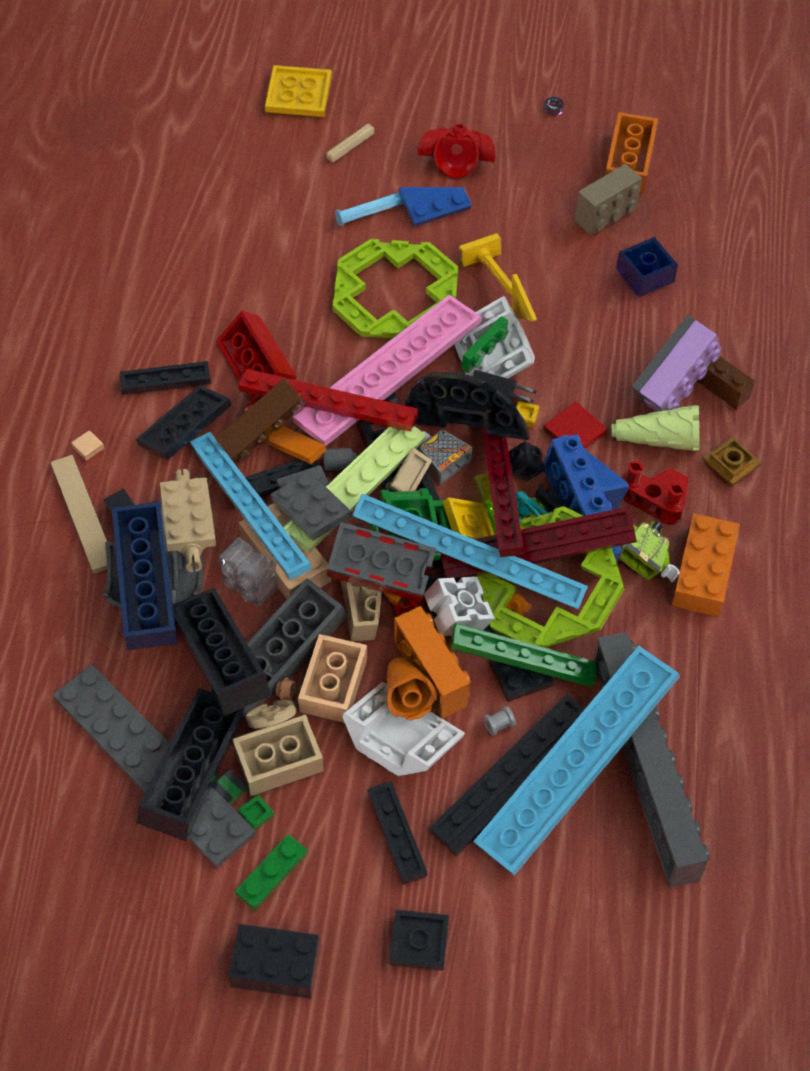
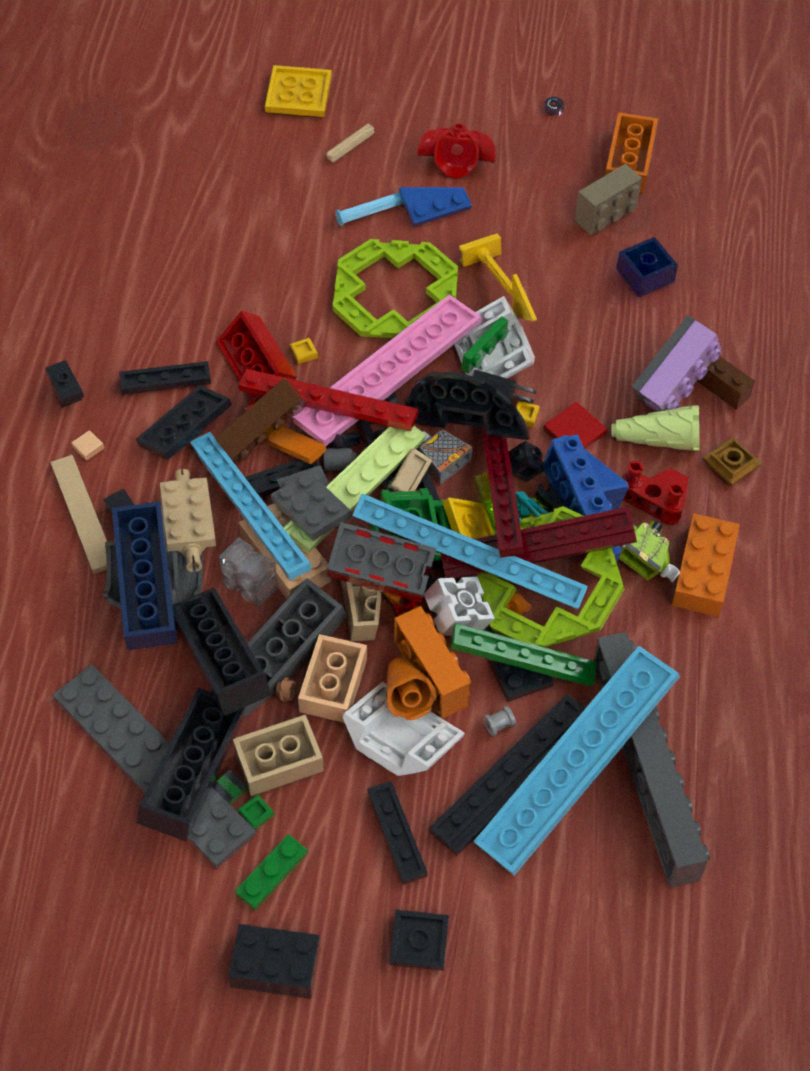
(64, 384): none -> black brick
(268, 716): tan tile -> none
(303, 351): none -> yellow tile
(346, 440): none -> black piece

